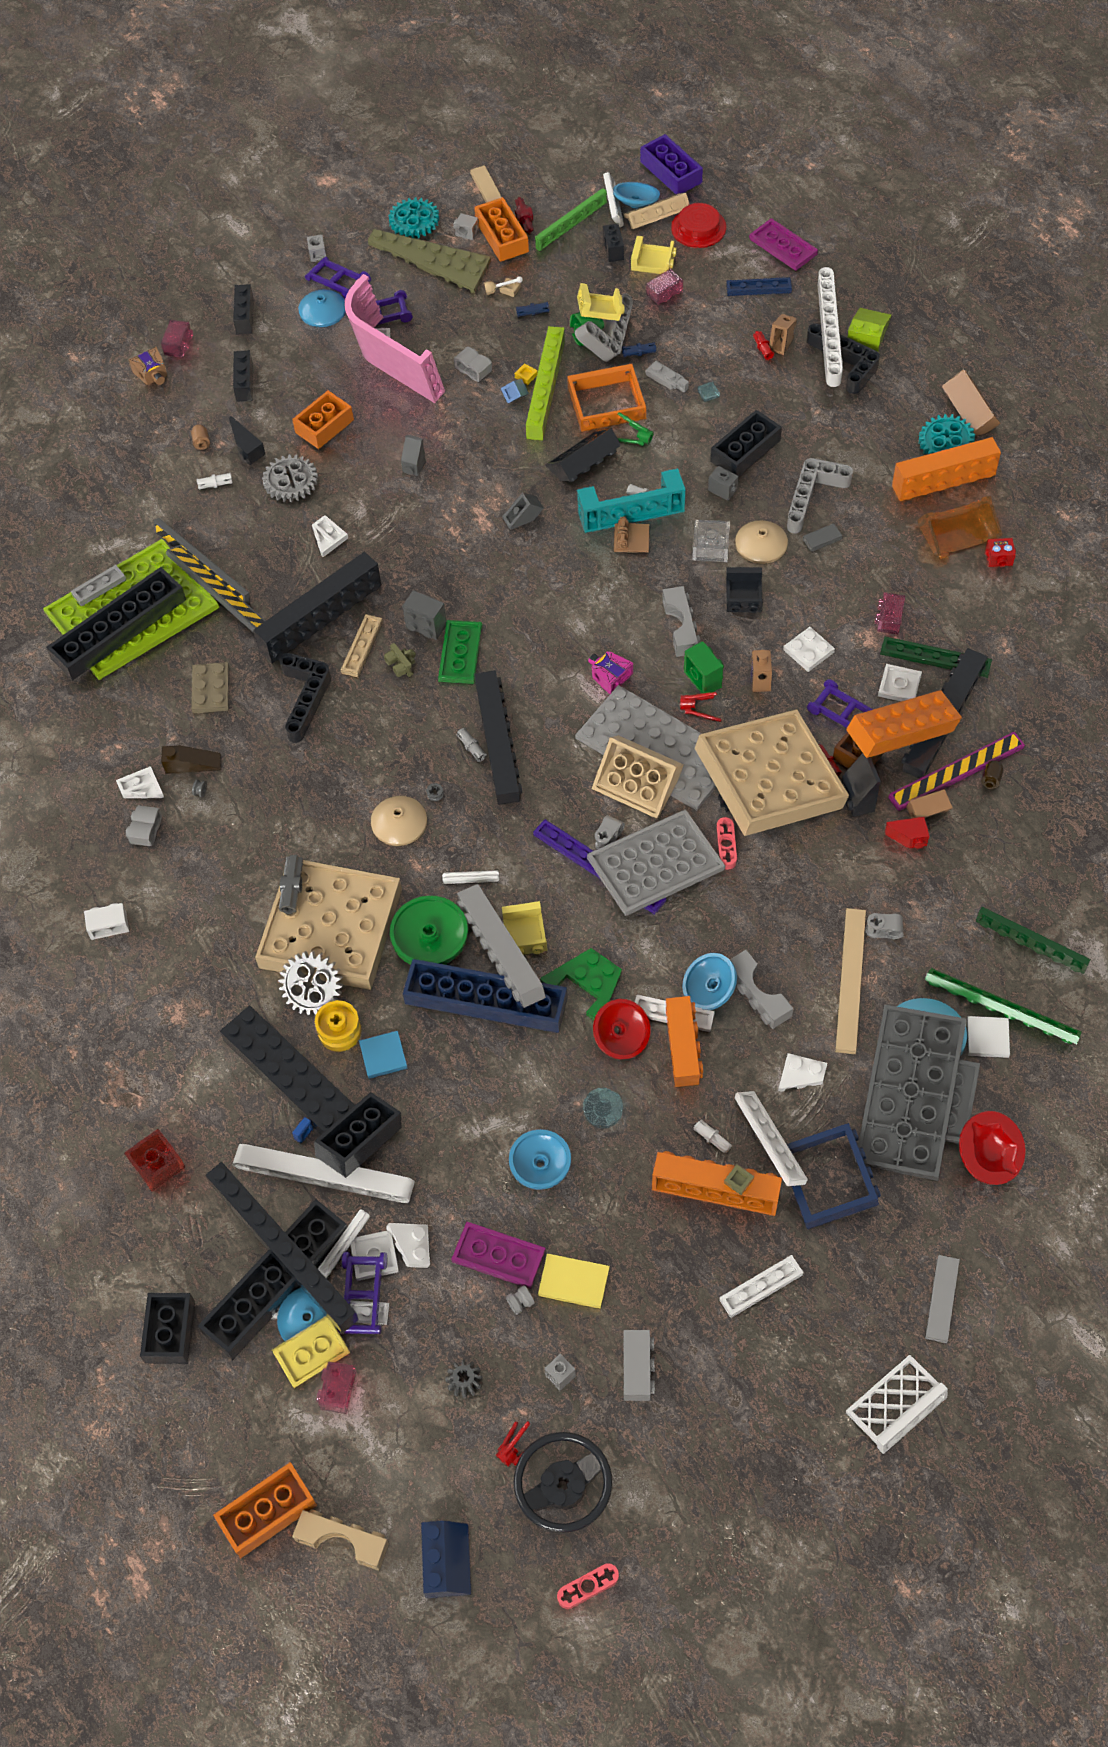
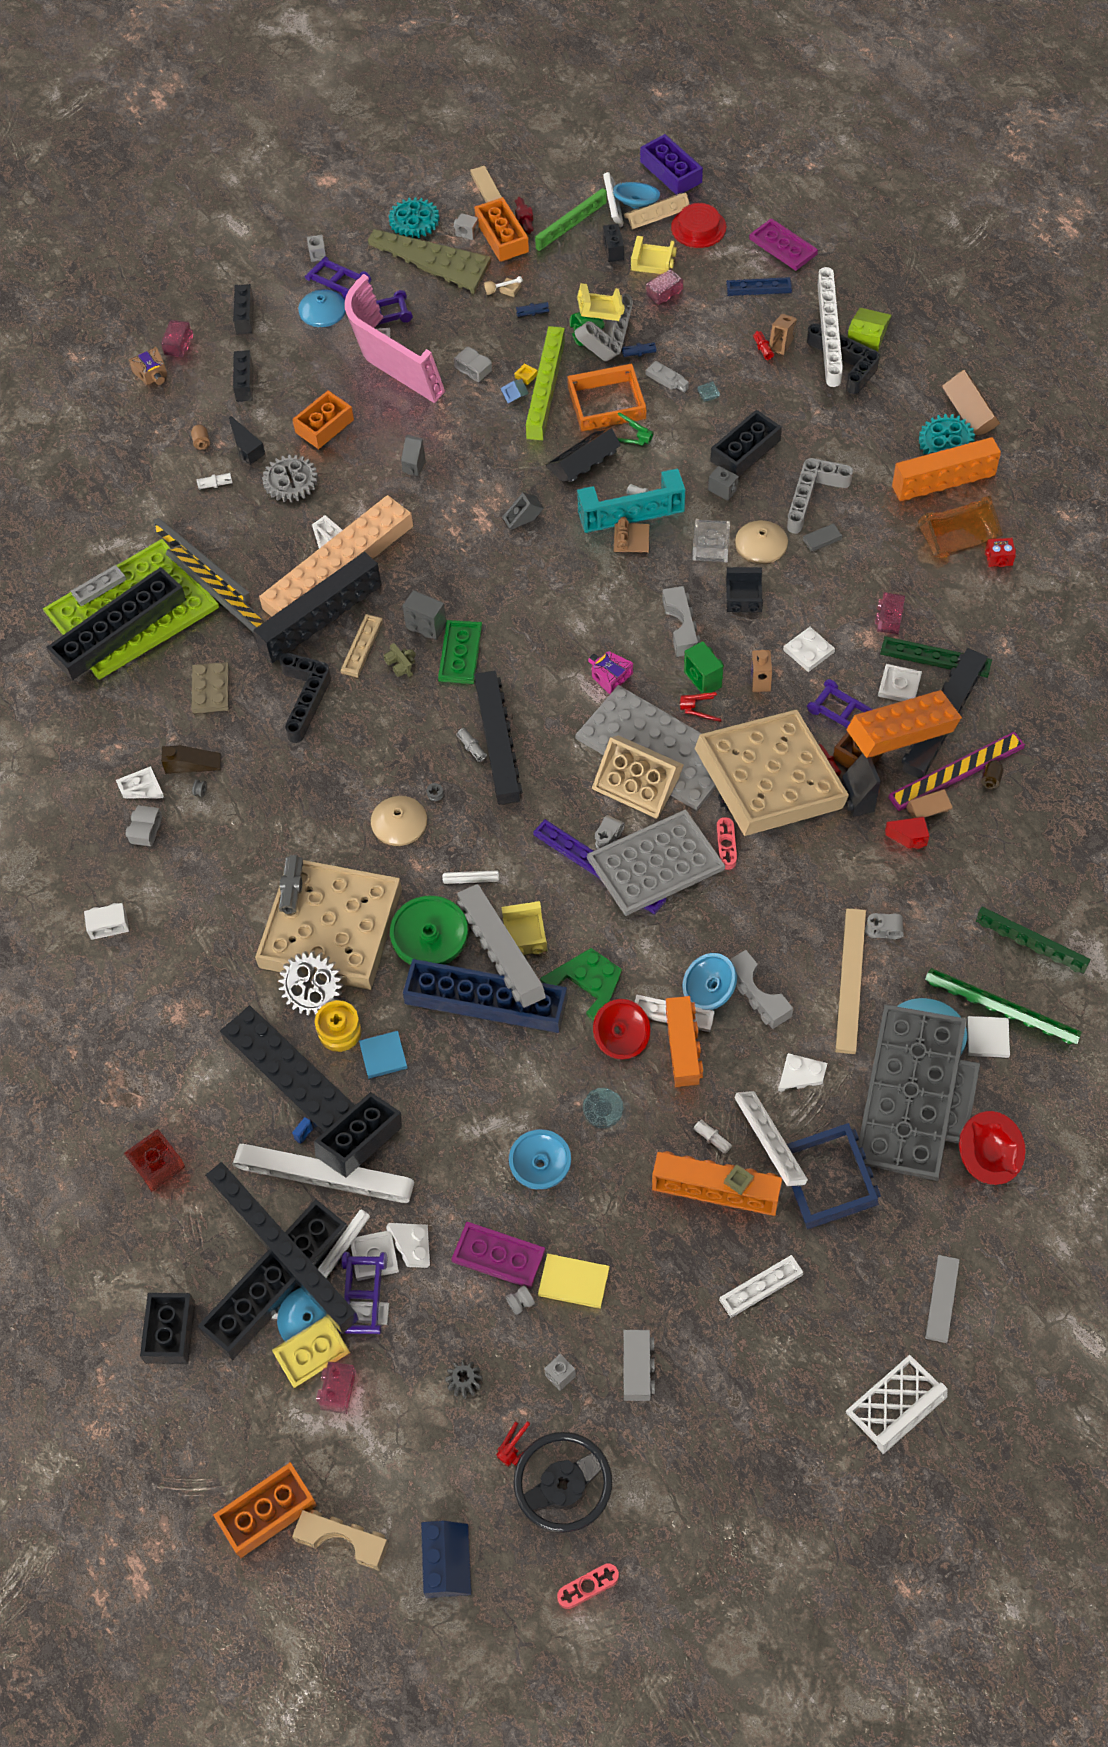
(368, 533): none -> light nougat brick

